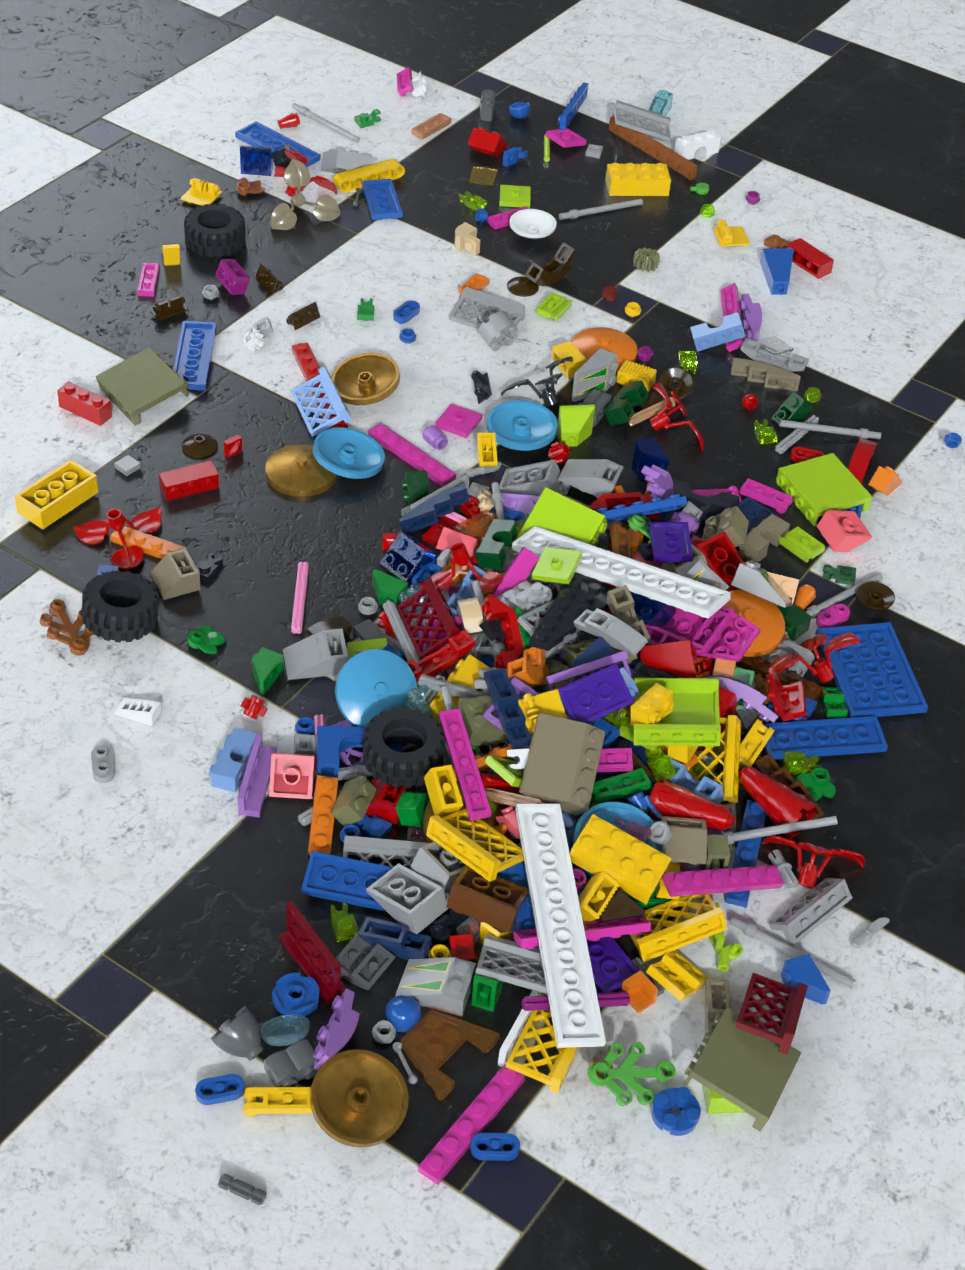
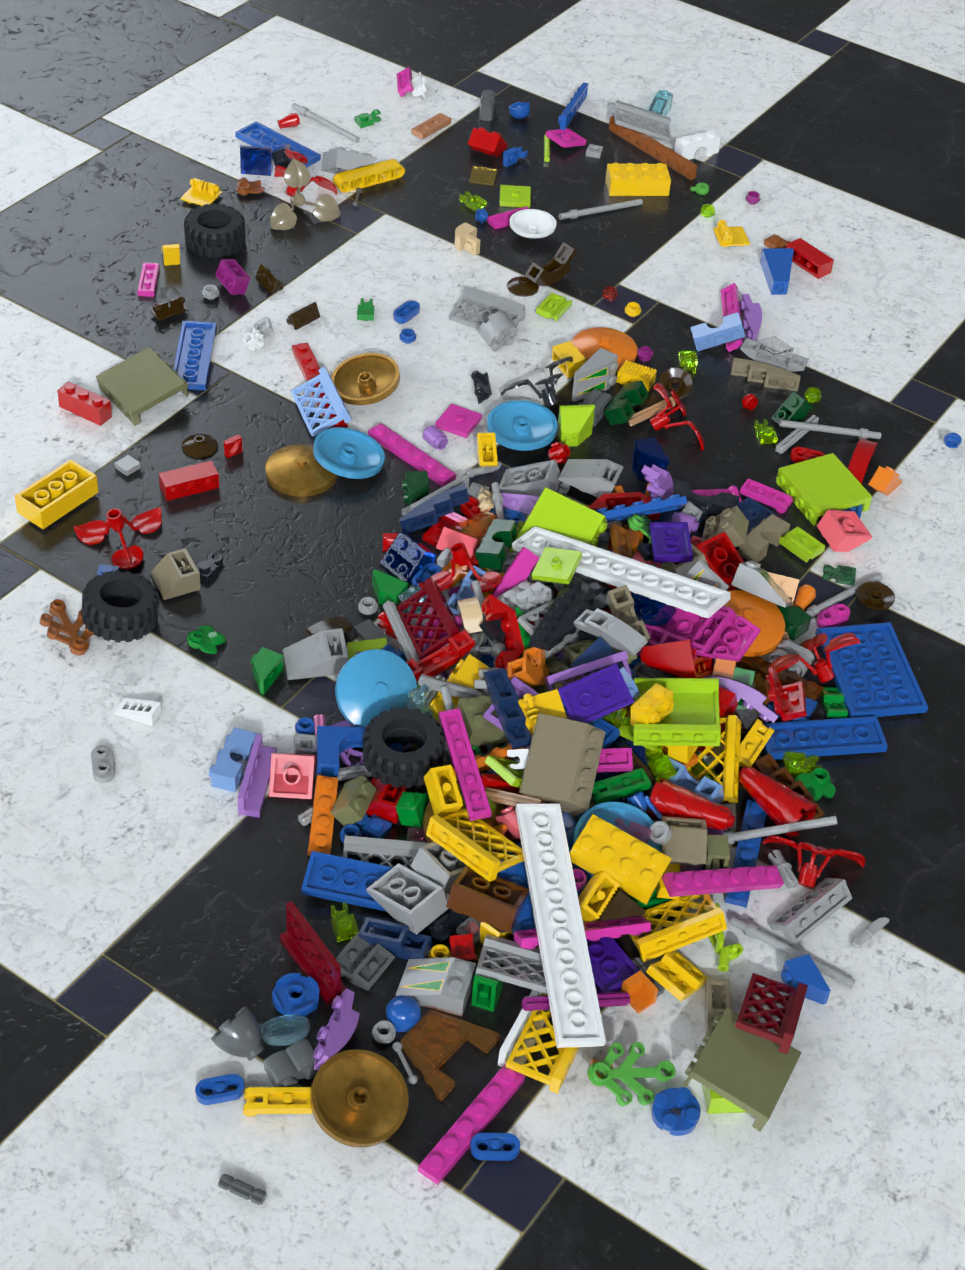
(149, 544): orange plate -> none
(254, 707): red gear -> none
(300, 595): bright pink axle -> none
(381, 199): blue plate -> none
(476, 282): orange plate -> none
(646, 259): olive gear -> none

